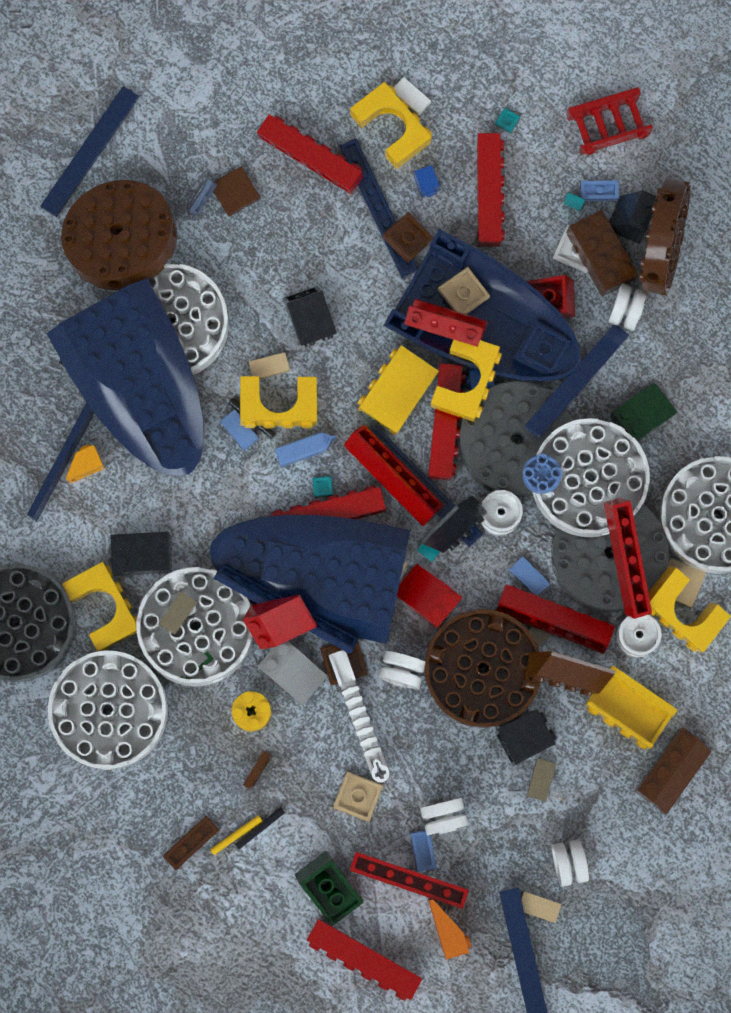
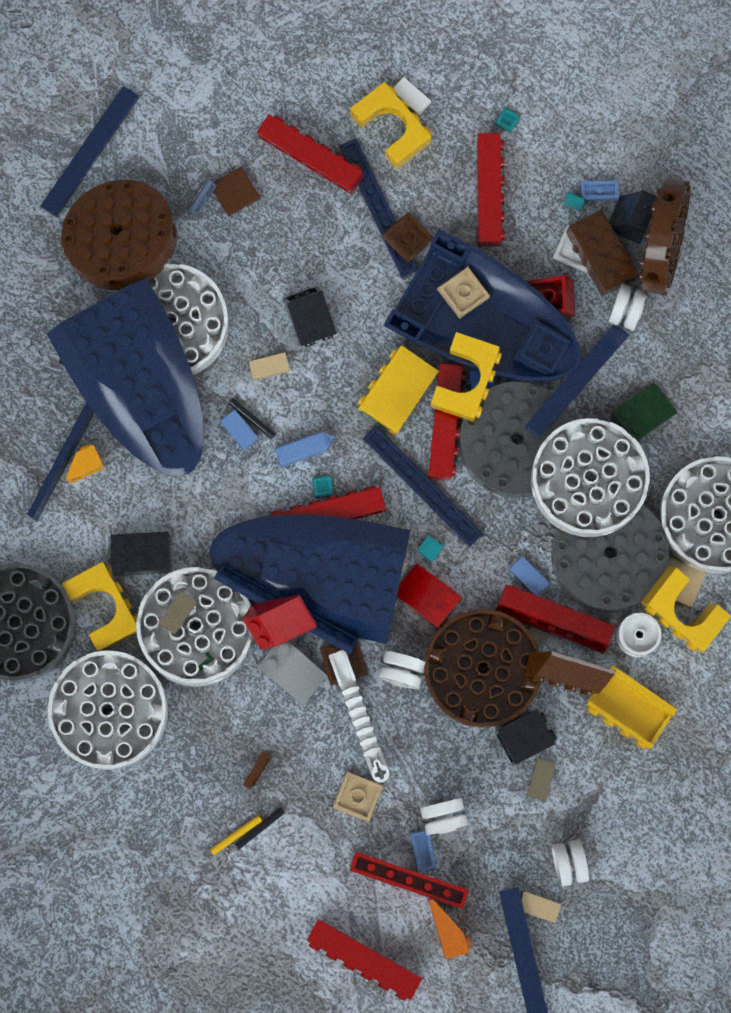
(191, 843): reddish brown tile -> none
(249, 700): yellow brick -> none
(255, 414): yellow arch -> none
(328, 888): dark green slope -> none
(393, 475): red brick -> none
(426, 181): blue brick -> none
(446, 322): red fence -> none
(455, 525): black slope -> none
(510, 507): white wheel -> none
(541, 474): medium blue tile -> none
(612, 103): red fence -> none
(627, 557): red brick -> none
(673, 770): reddish brown slope -> none

